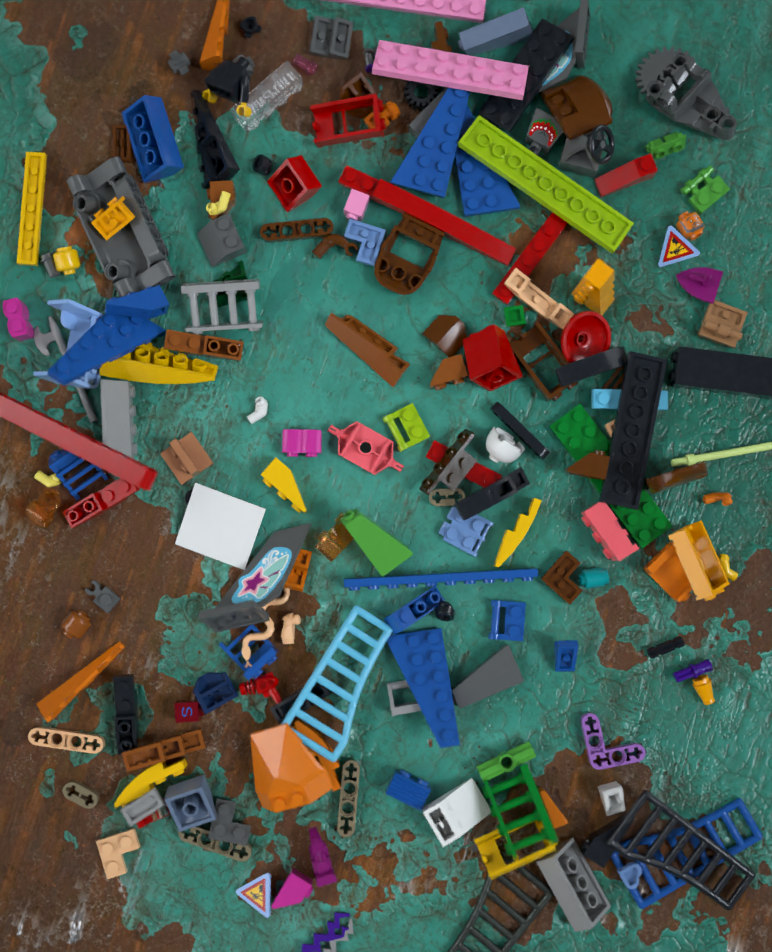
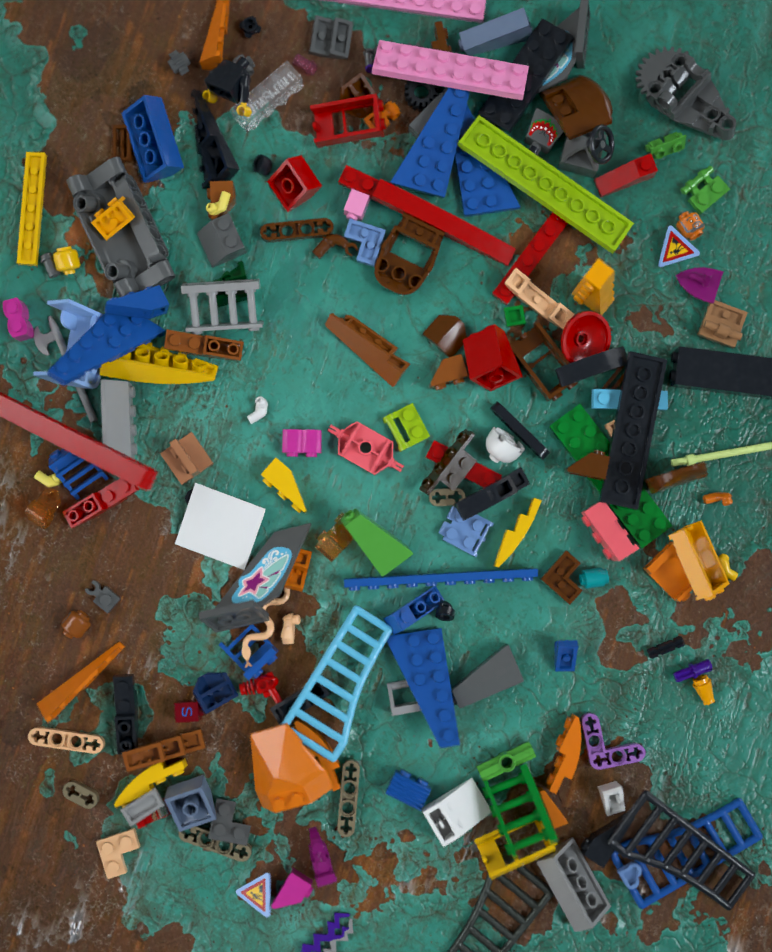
(513, 620): blue plate -> none
(569, 745): none -> orange slope

